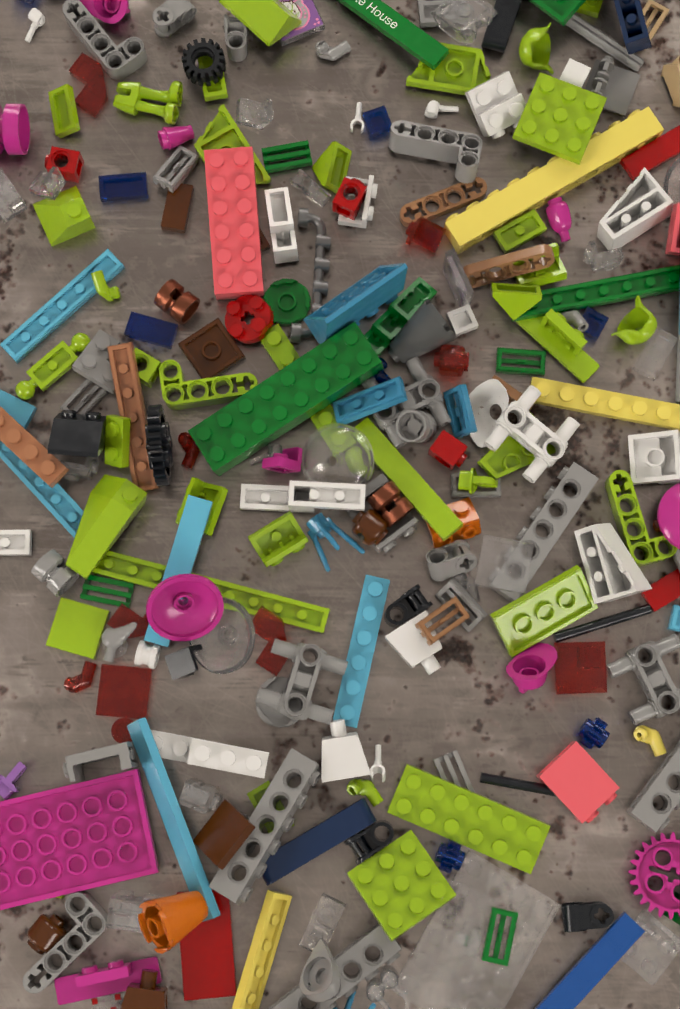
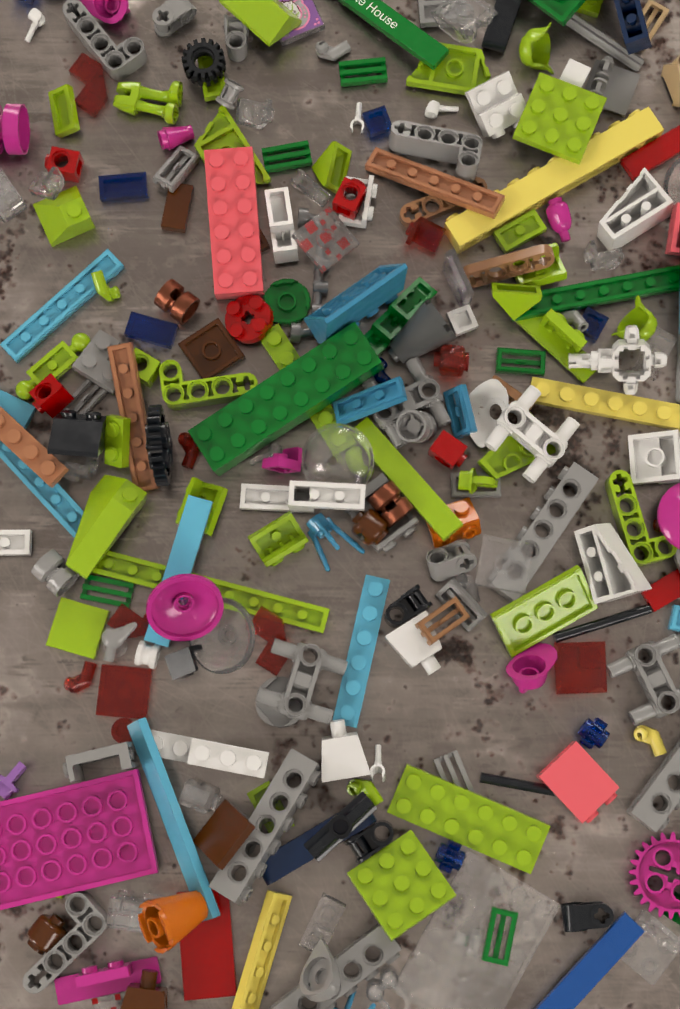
(50, 396): none -> red brick
(229, 93): none -> light grey bush
(325, 239): none -> clear tile
(327, 839): none -> black piece
(363, 67): none -> green tile
(435, 183): none -> nougat tile
(607, 360): none -> white piece

